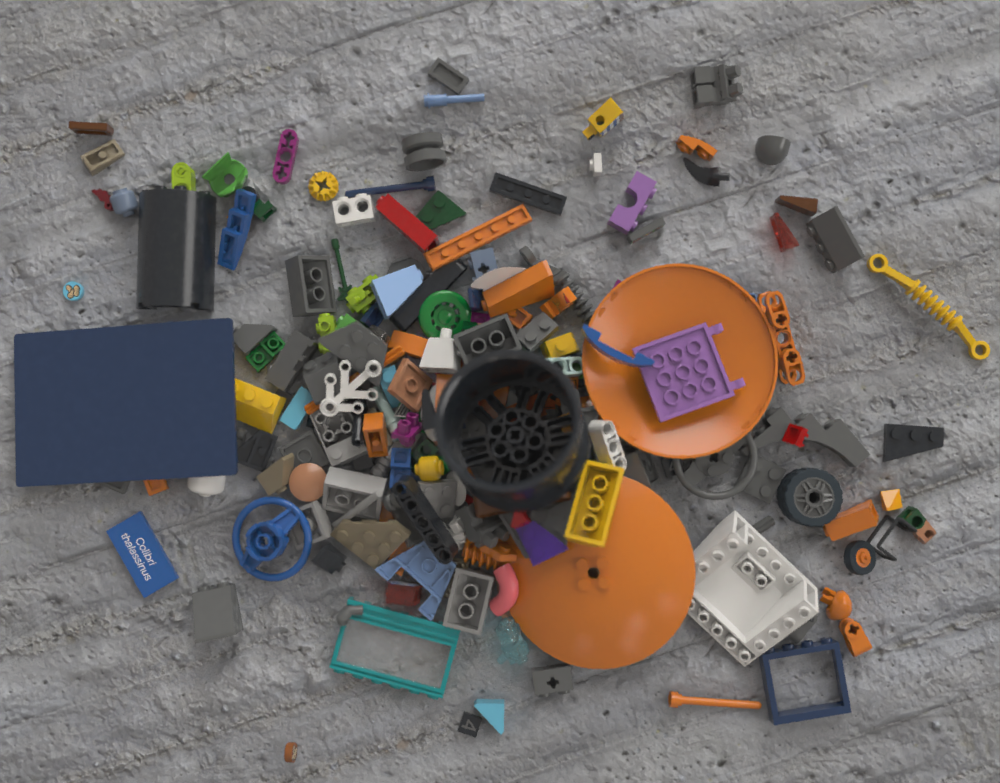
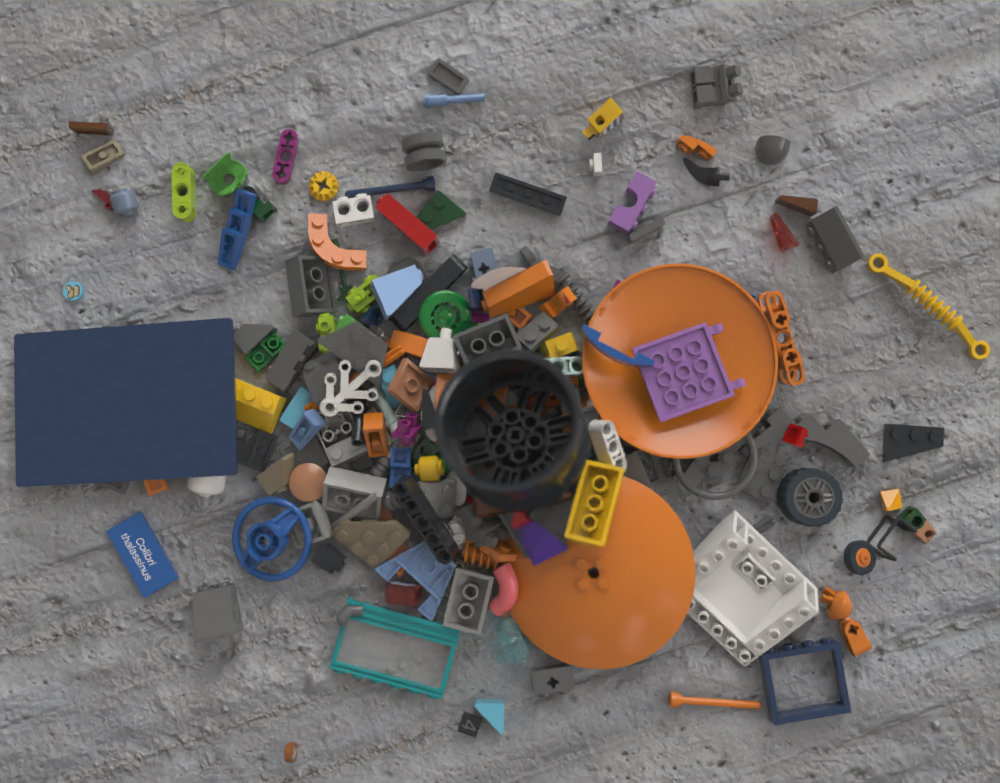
(176, 249): black cylinder -> none
(306, 428): none -> medium blue slope
(330, 253): none -> orange plate
(477, 237): orange tile -> none
(852, 521): orange slope -> none

